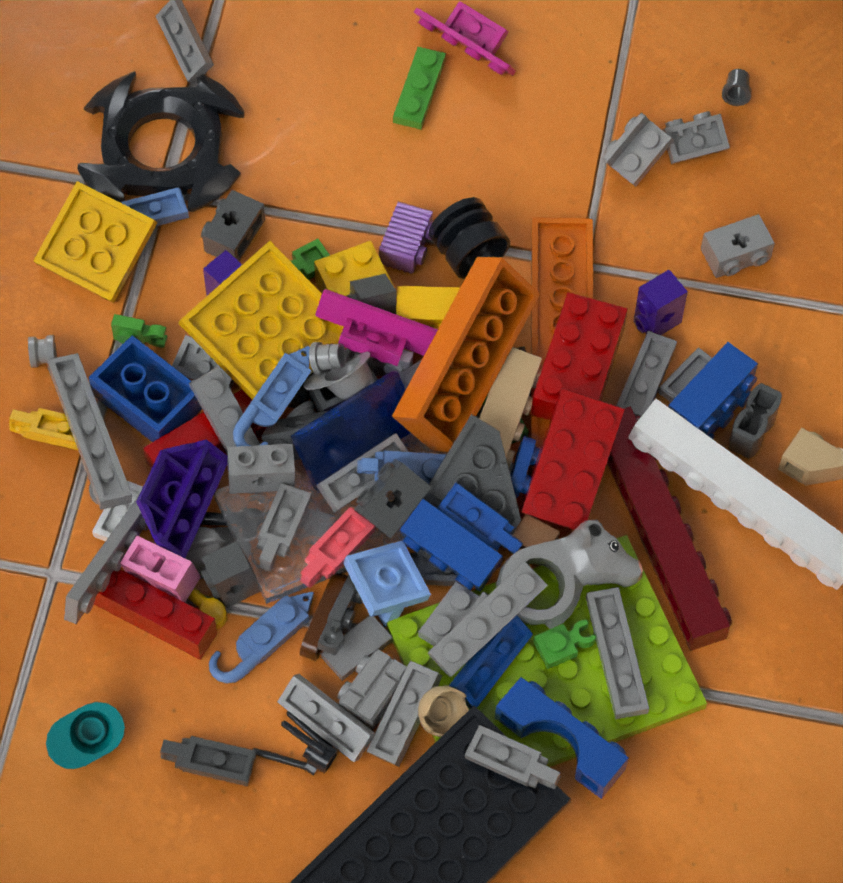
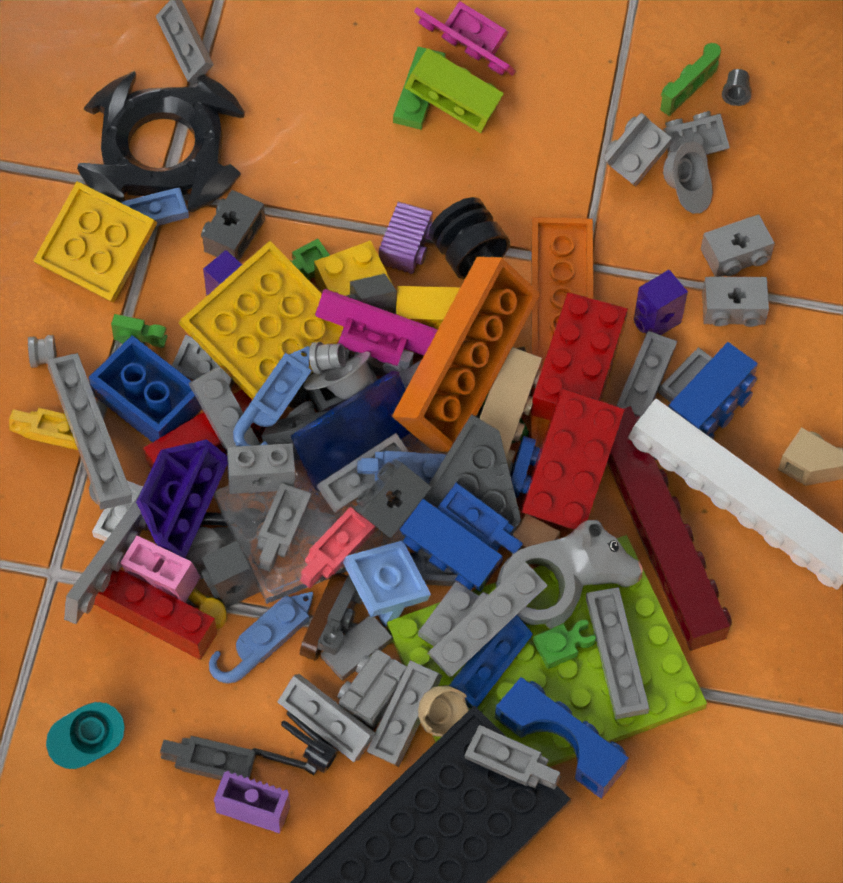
(252, 802): none -> medium lavender brick
(453, 90): none -> lime brick
(689, 175): none -> light grey piece
(690, 79): none -> bright green plate
(735, 301): none -> light grey brick
(755, 420): dark grey brick -> none

